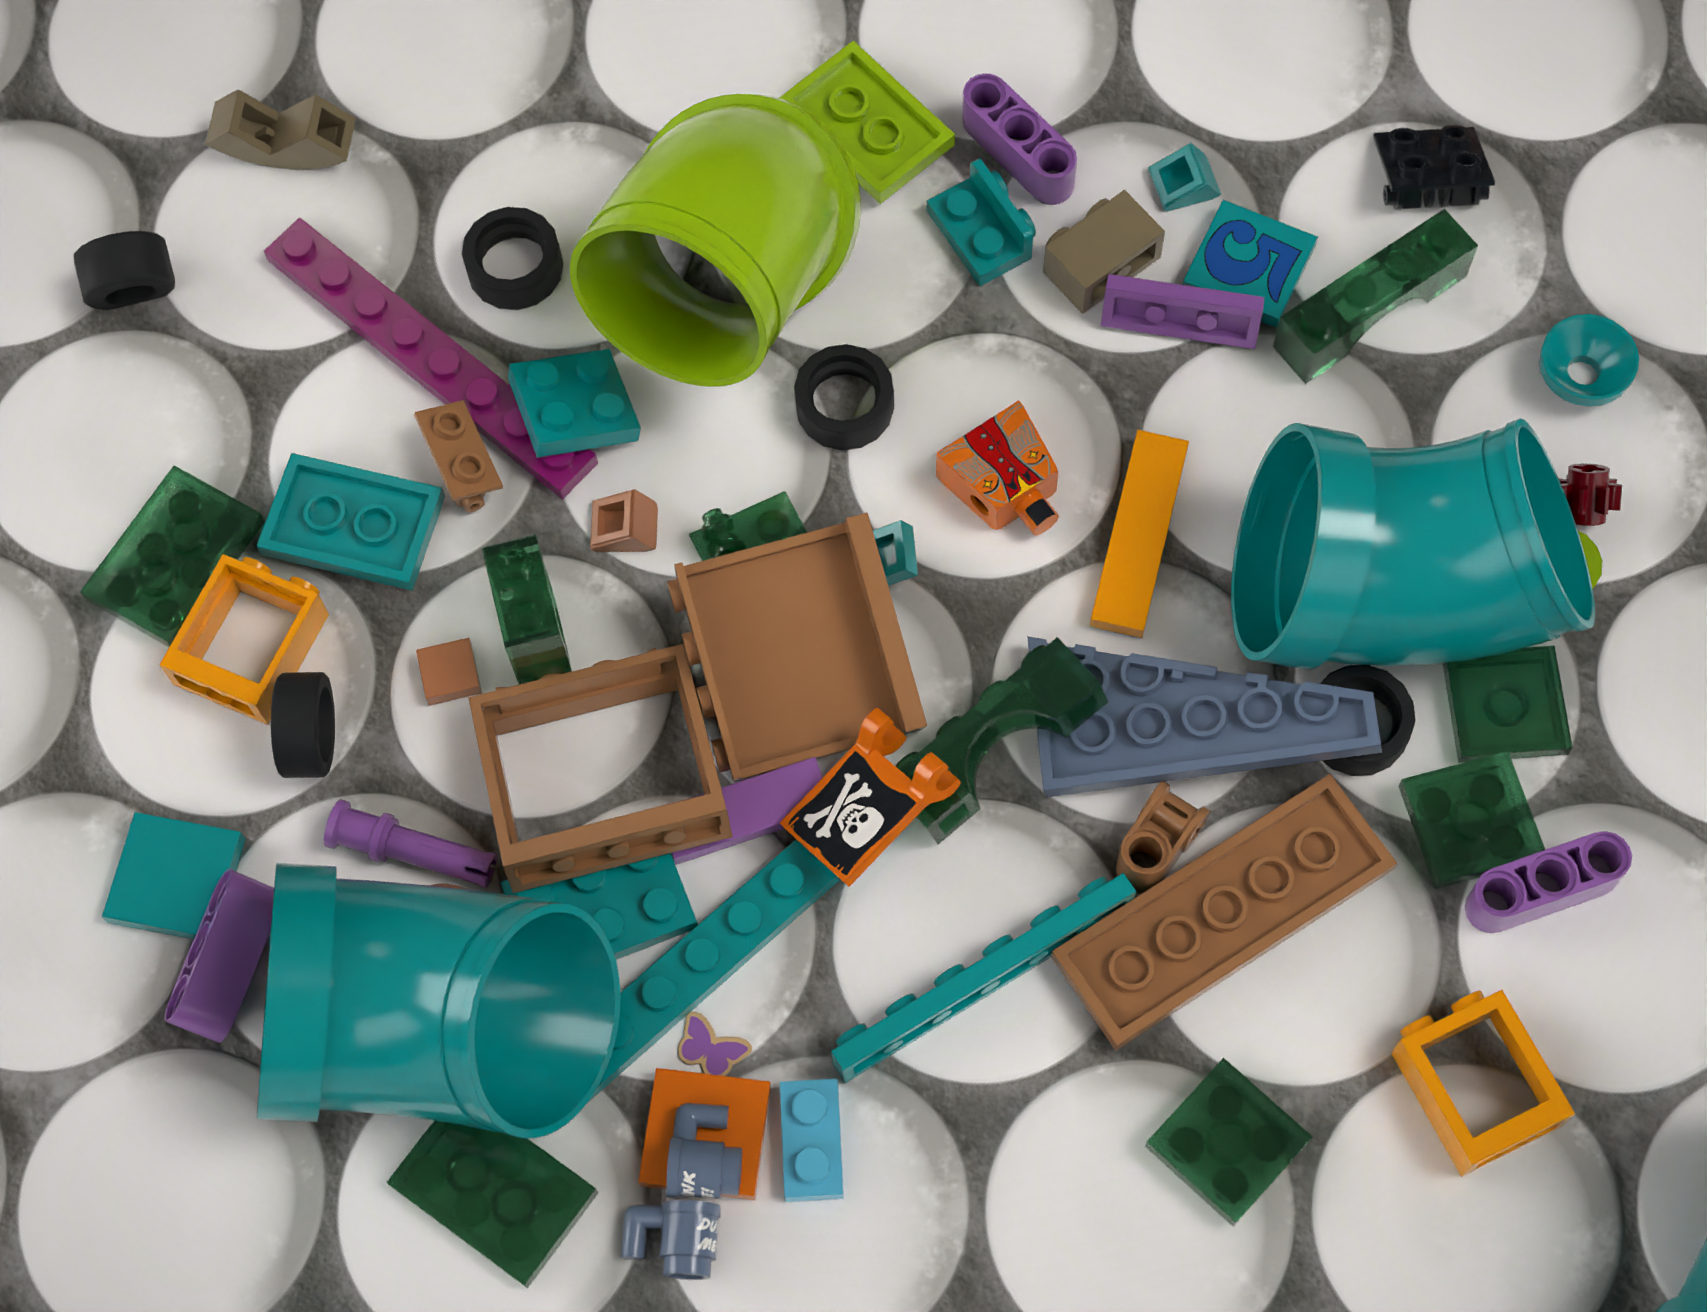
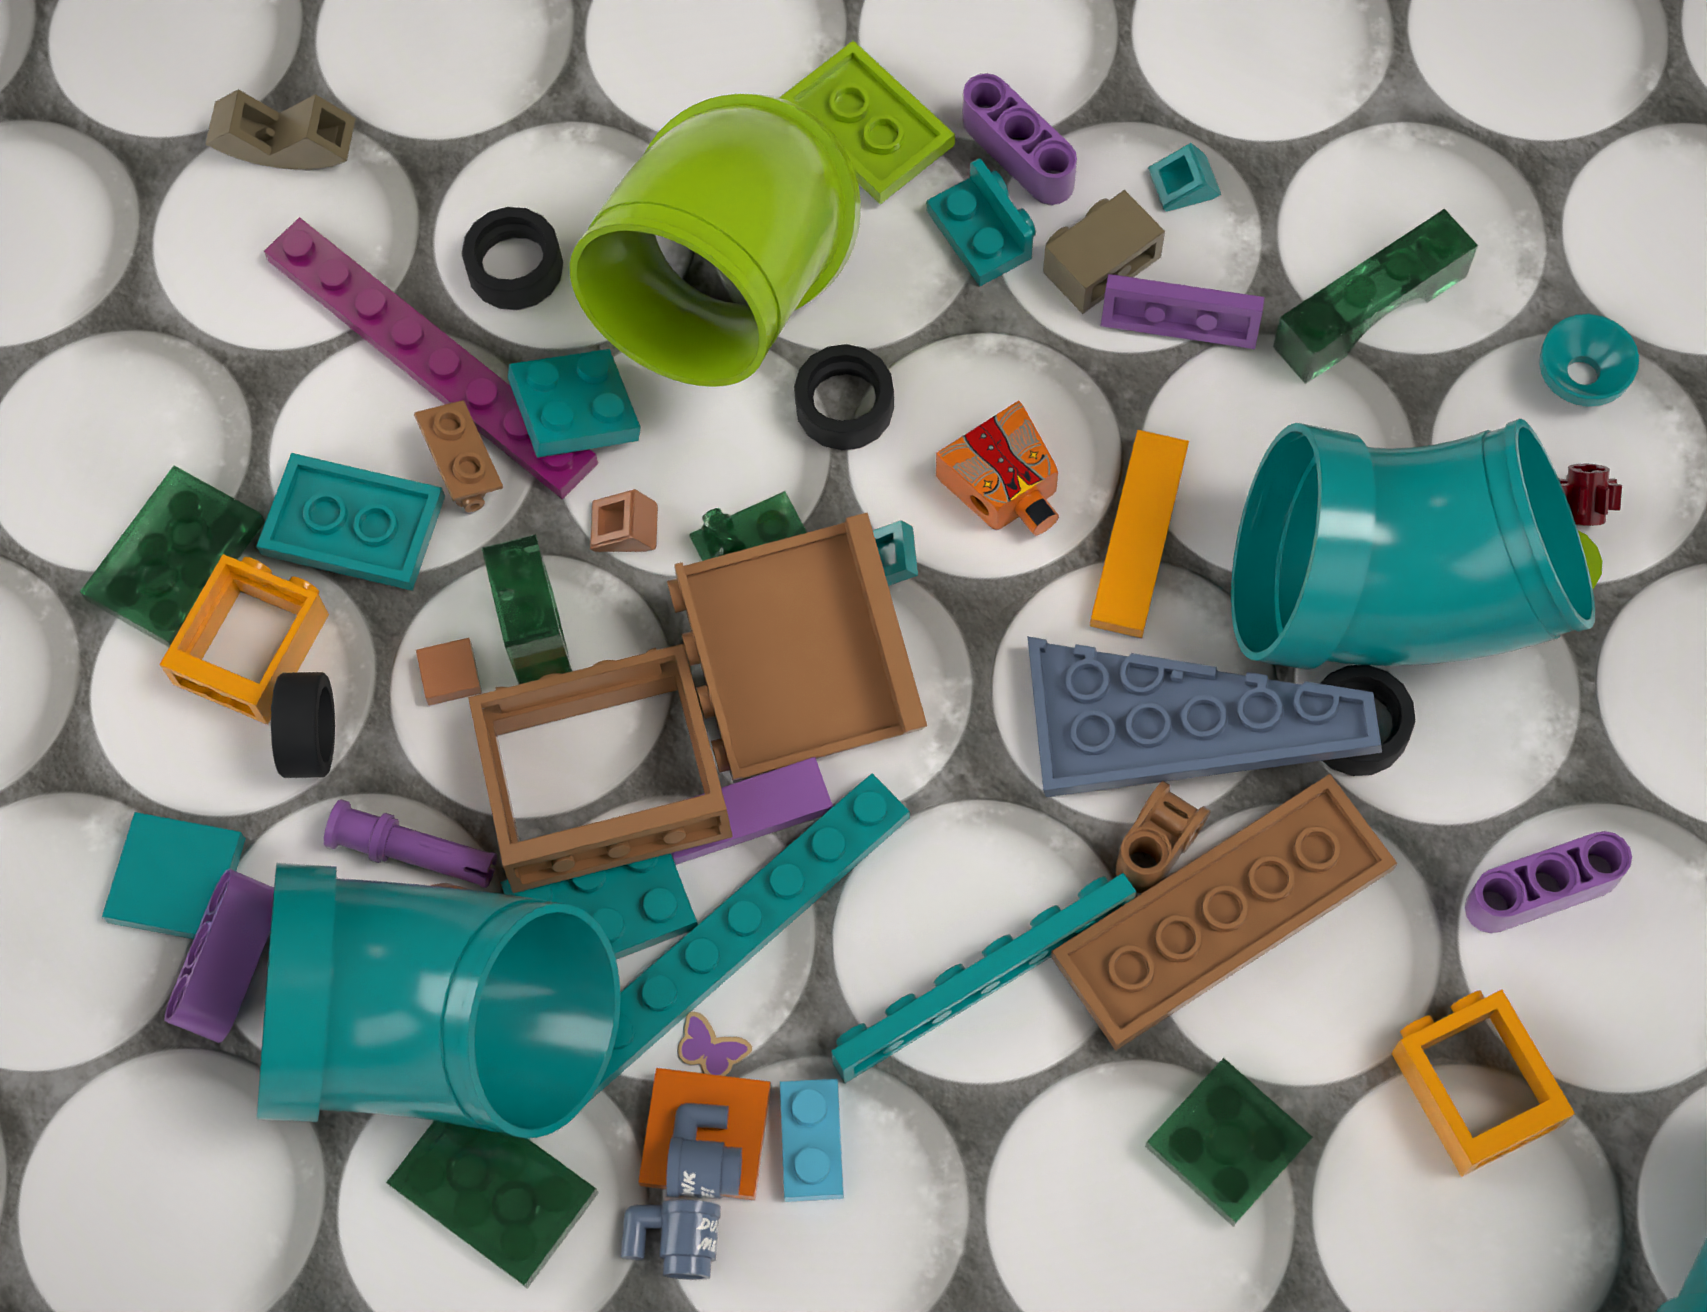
(124, 269): black tyre -> none
(866, 800): flag -> none
(1046, 693): clear green arch -> none
(1252, 257): tile -> none
(1432, 160): black hinge -> none
(1470, 818): clear green plate -> none
(1508, 705): clear green tile -> none

